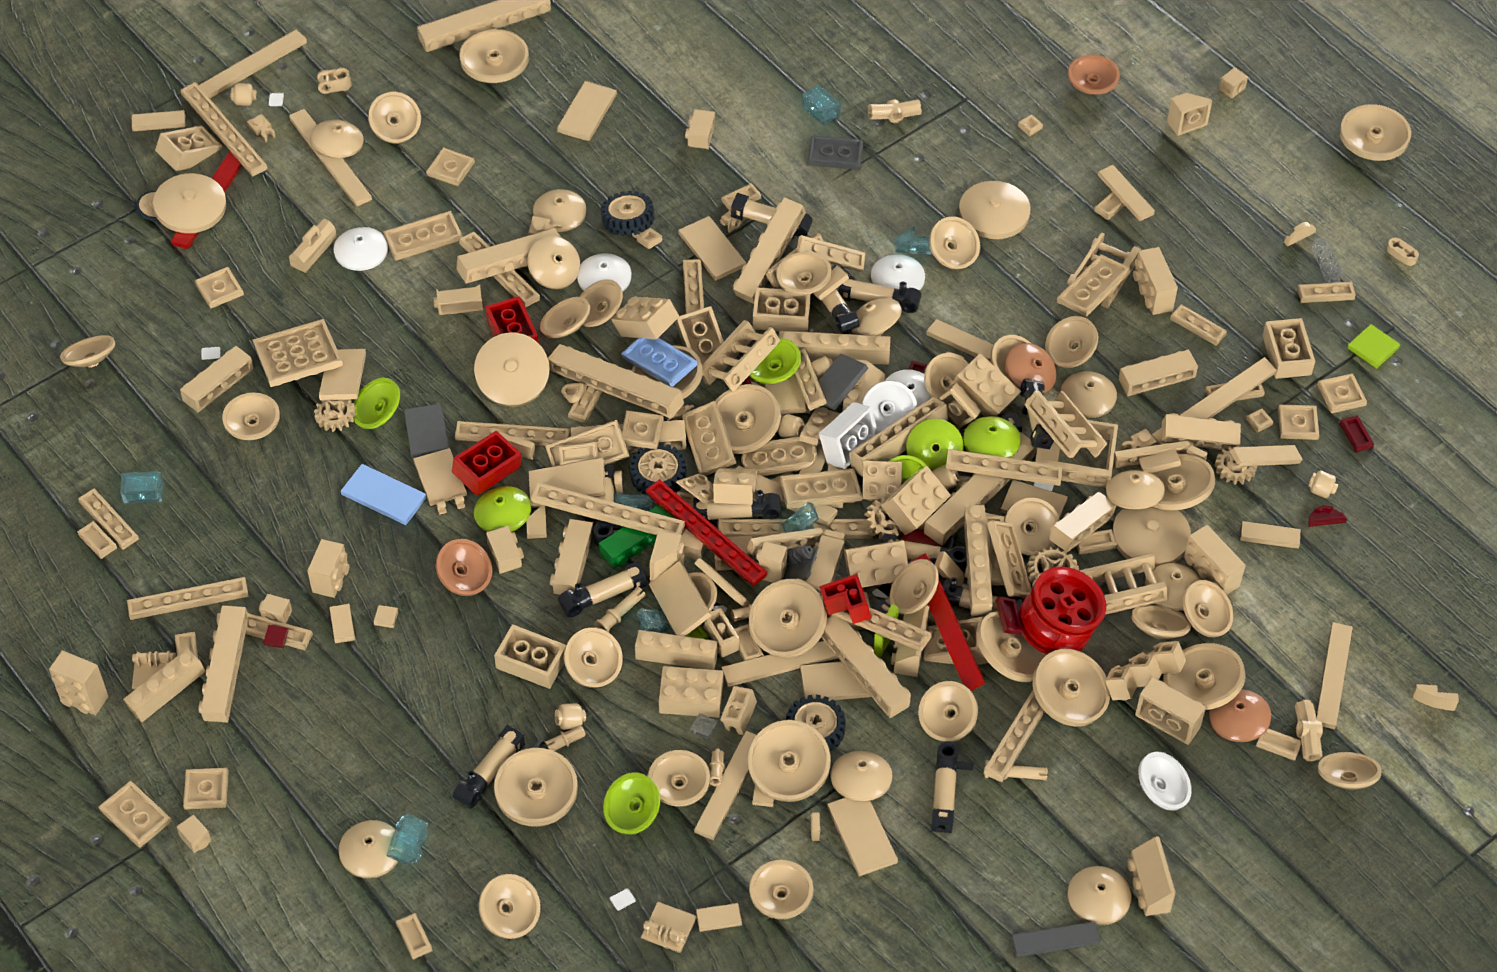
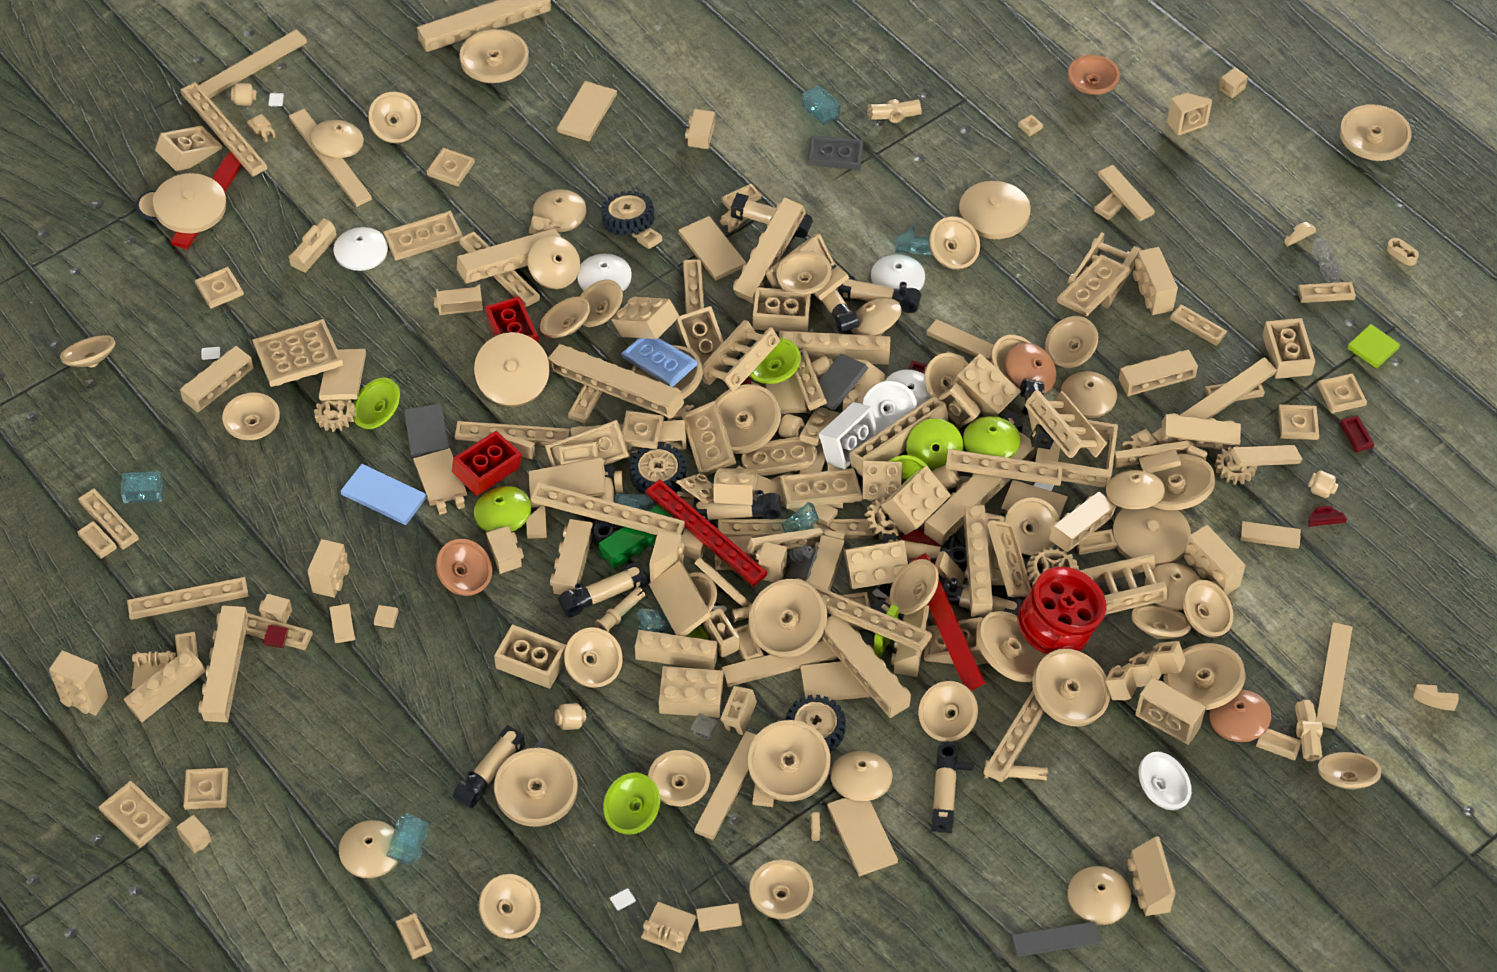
(158, 120): tan tile -> none
(335, 80): tan piece -> none
(565, 738): tan axle -> none
(573, 391): tan tile -> none
(716, 767): tan axle -> none
(833, 253): tan tile -> none
(845, 595): red brick -> none
(1009, 615): dark red tile -> none
(1259, 420): tan tile -> none

